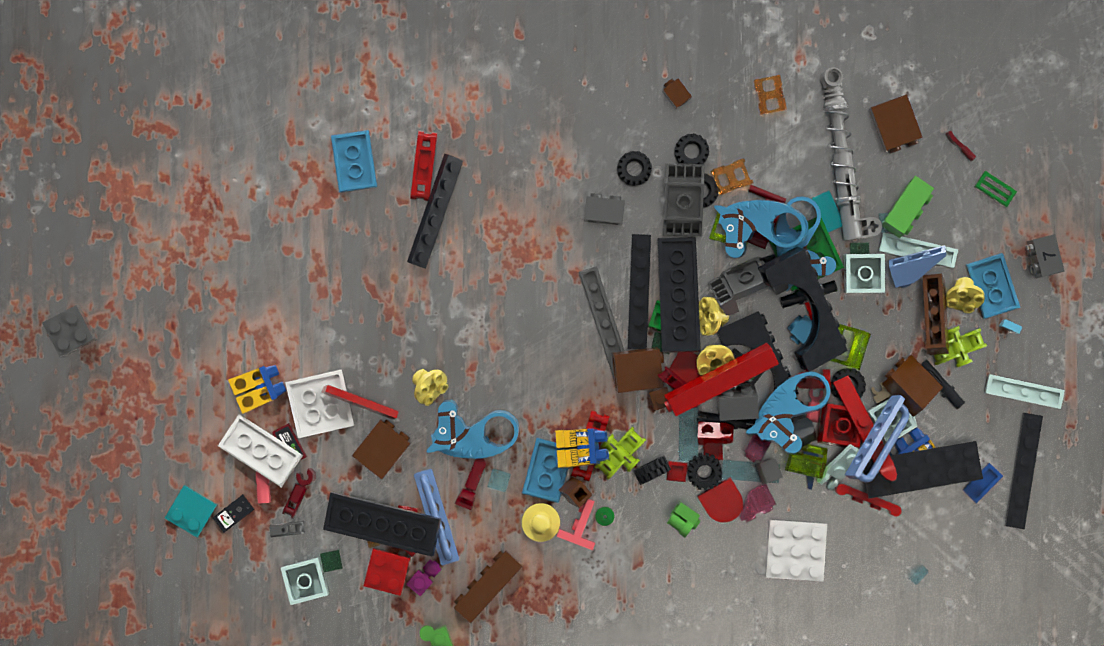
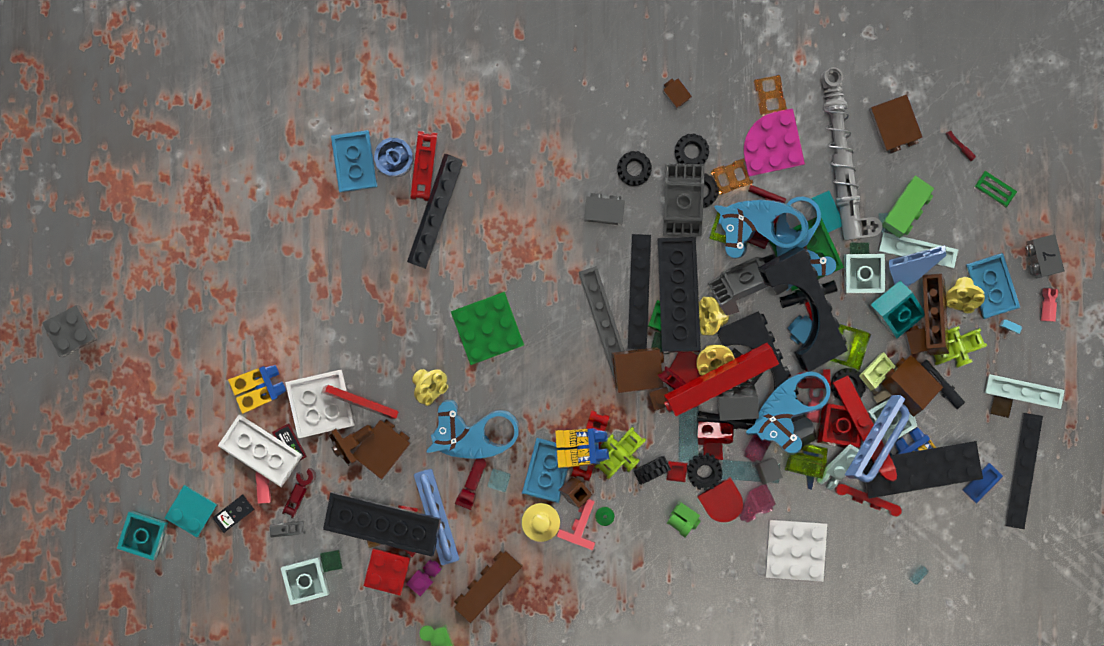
(142, 535): none -> teal brick
(342, 446): none -> reddish brown piece
(393, 157): none -> medium blue brick
(487, 328): none -> green plate
(773, 144): none -> dark pink plate
(875, 372): none -> yellowish green plate
(898, 309): none -> teal brick
(916, 340): none -> reddish brown brick
(1001, 406): none -> dark brown tile
(1049, 304): none -> coral bar

